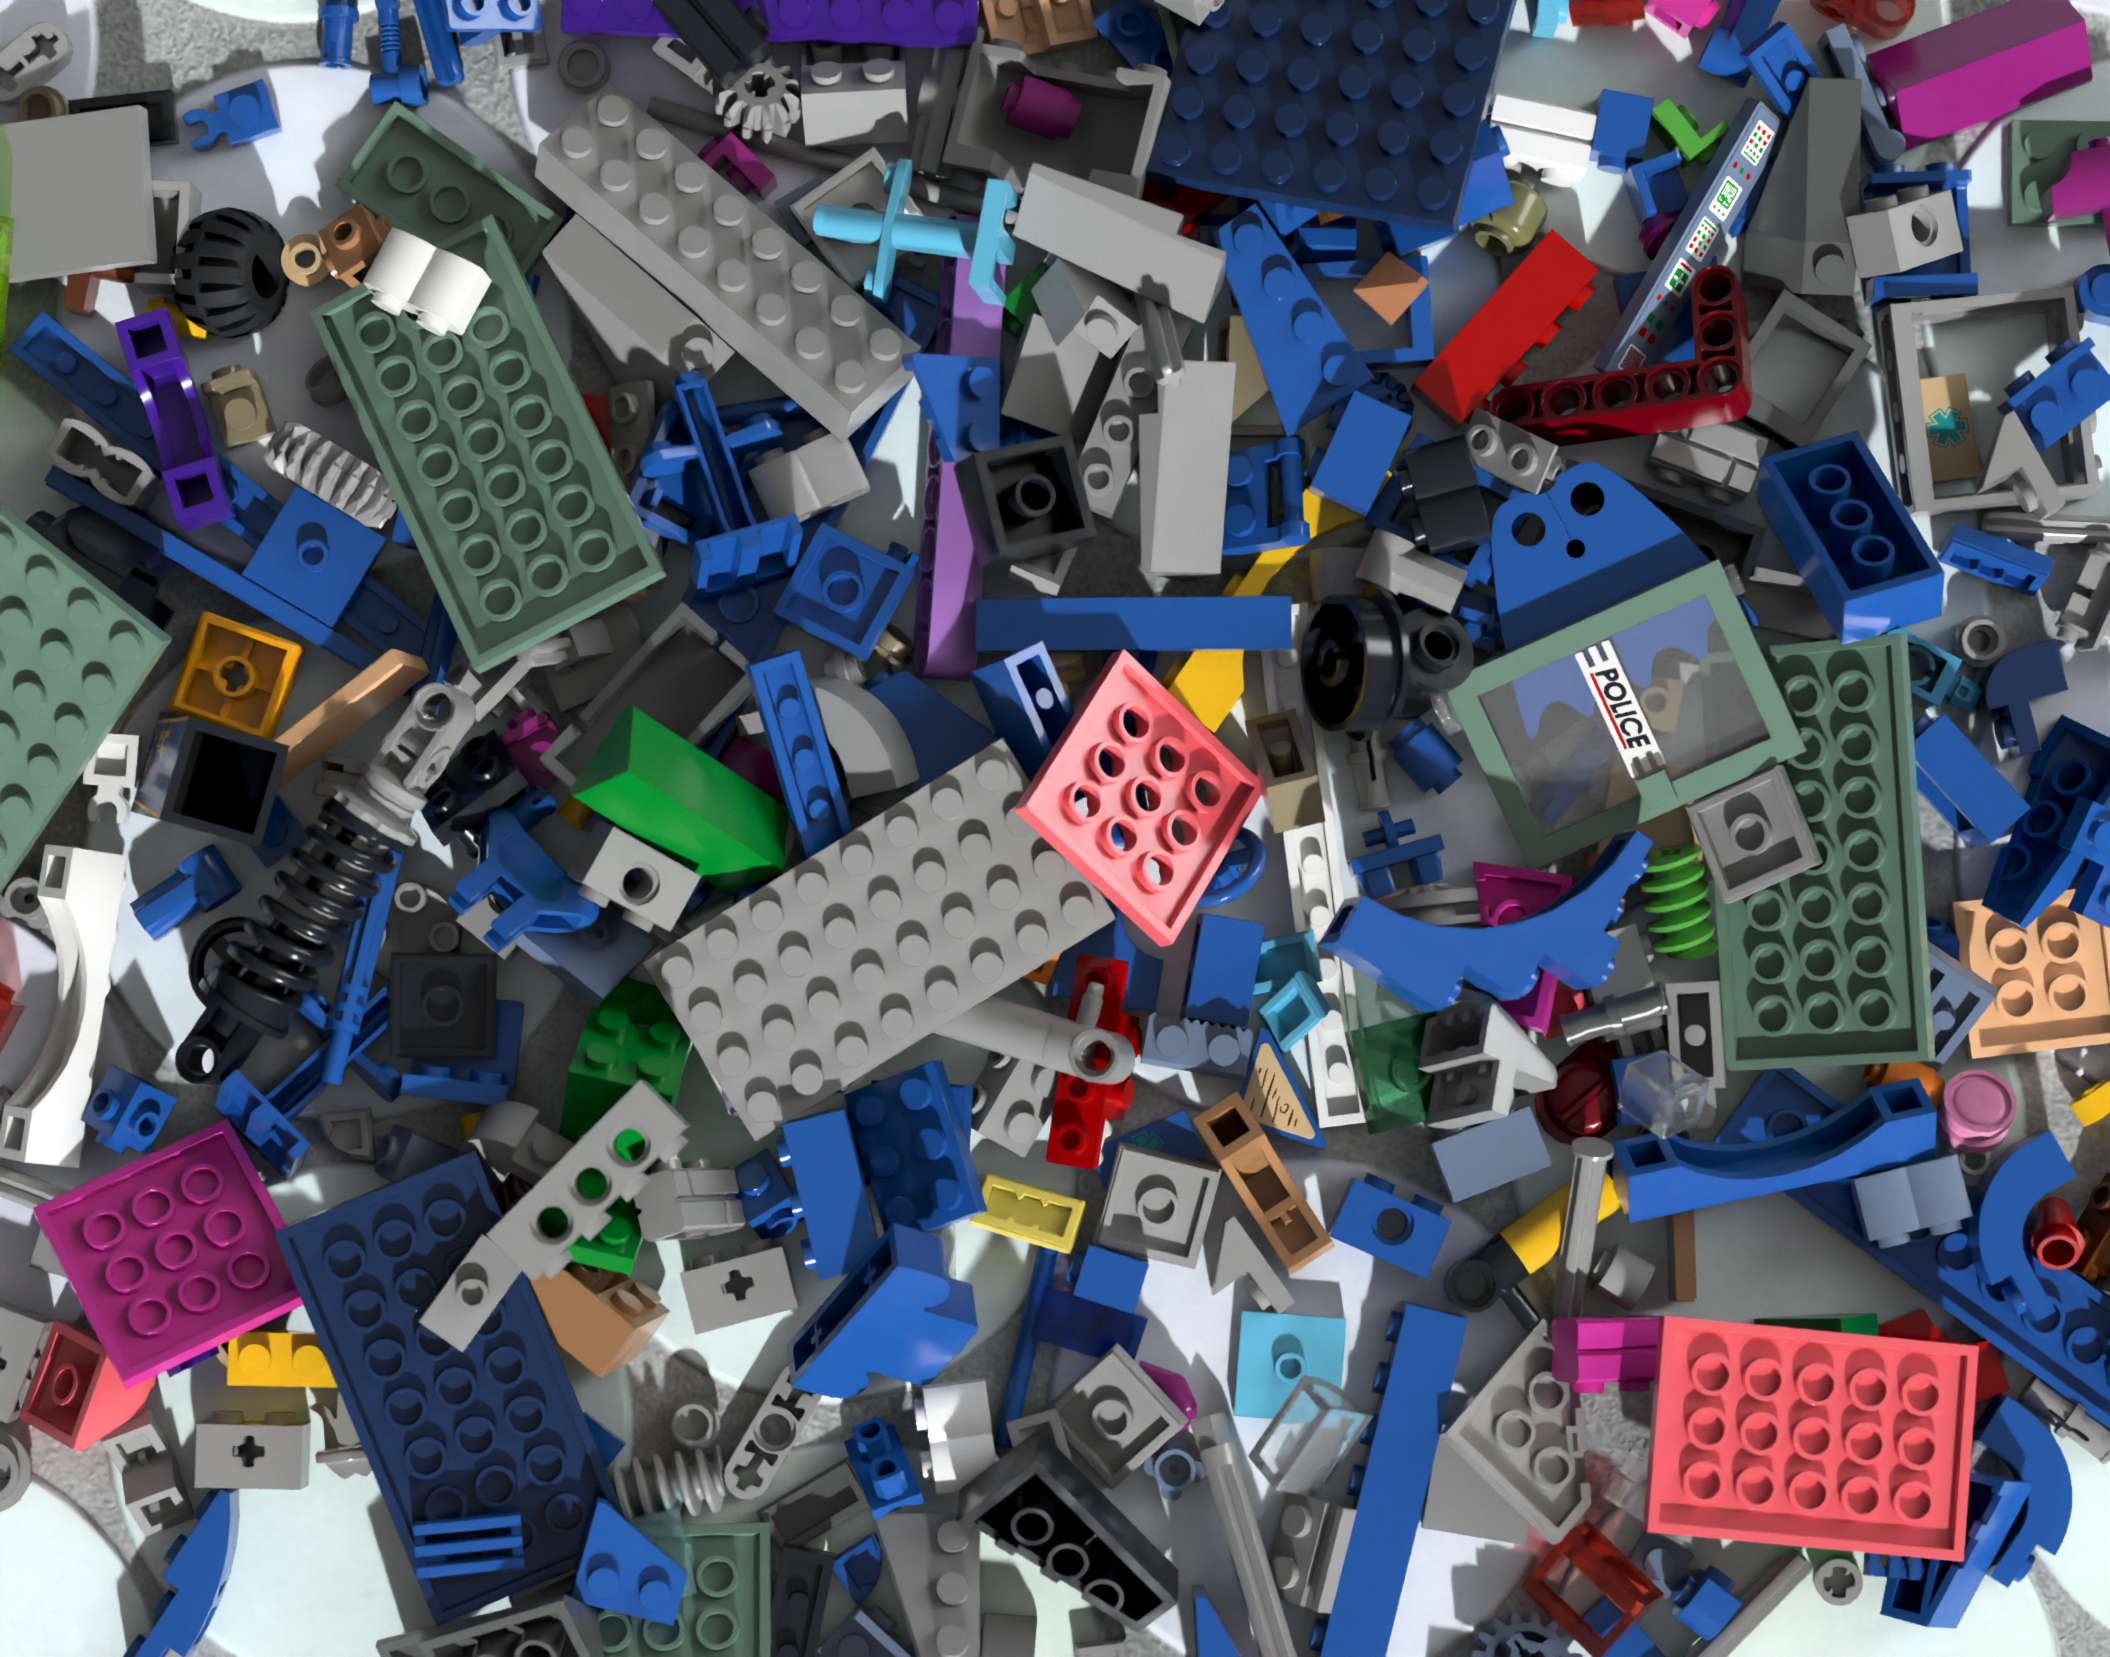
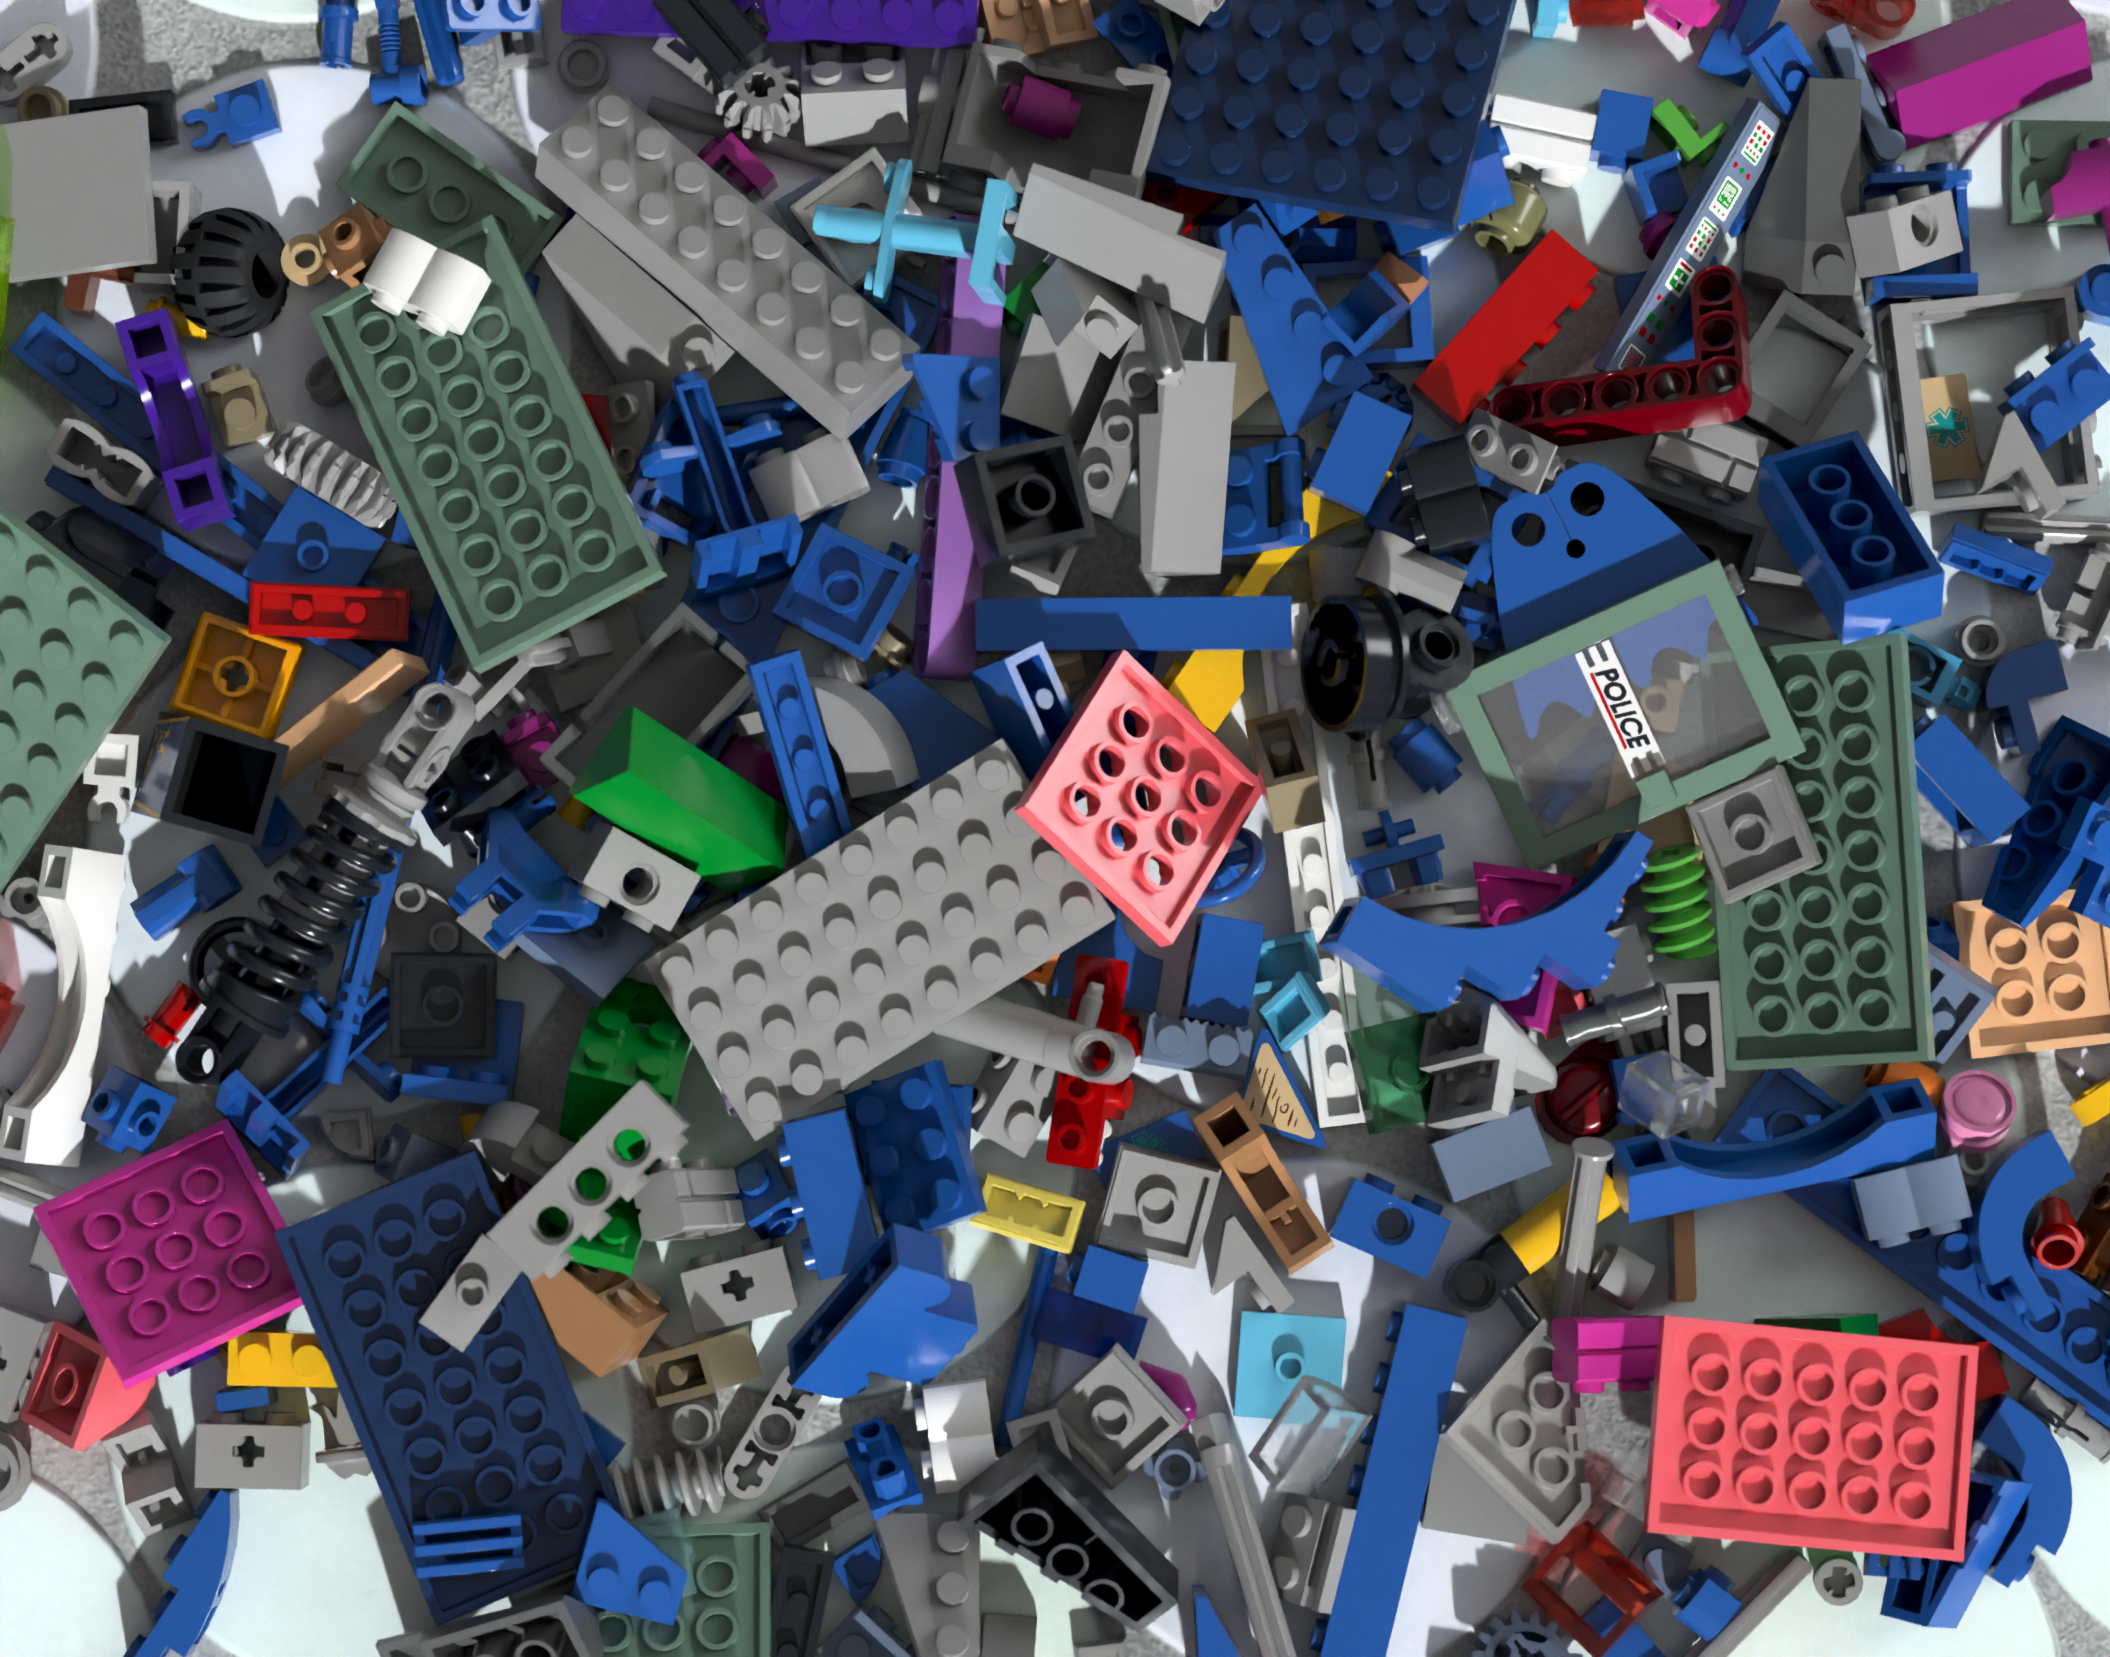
(172, 1015): none -> red pin
(245, 1397): none -> blue tile
(329, 611): none -> red tile
(699, 1367): none -> dark tan slope
(905, 450): none -> blue cone
(1366, 313): none -> blue panel

